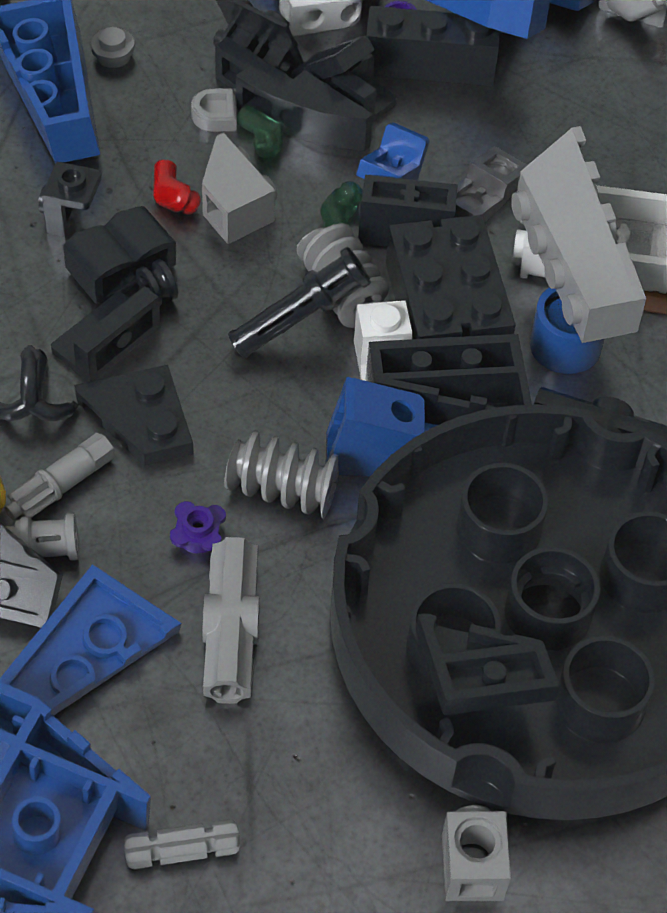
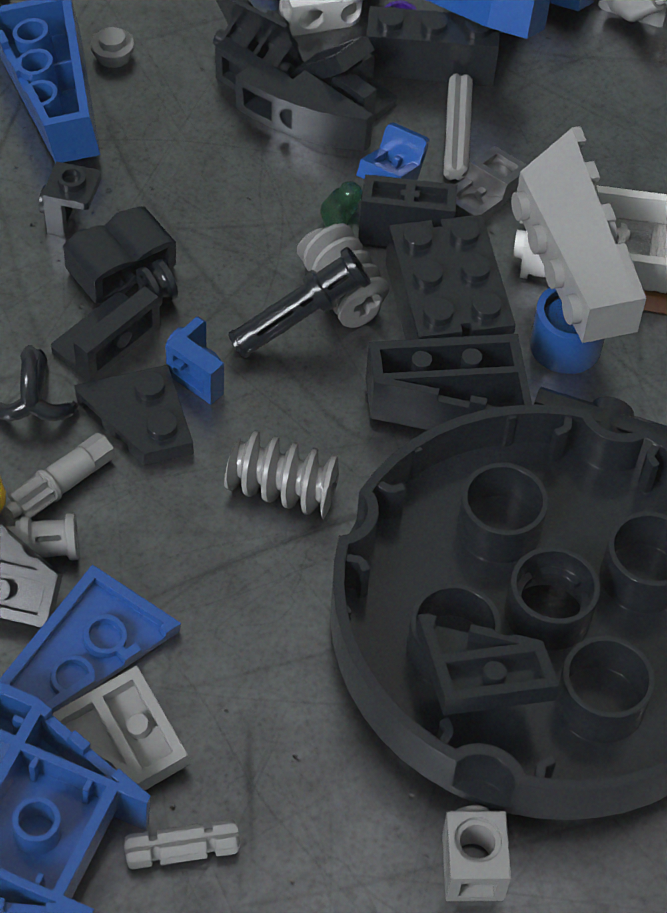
(127, 729): none -> light grey wing
(171, 192): red arm -> none
(194, 364): none -> blue bracket
(197, 539): dark purple plate -> none
(215, 110): light grey tile -> none
(230, 621): light grey piece -> none
(235, 193): light grey slope -> none
(266, 131): clear green arm -> none
(372, 425): blue torso -> none
(379, 323): white window -> none
(458, 127): none -> light grey axle

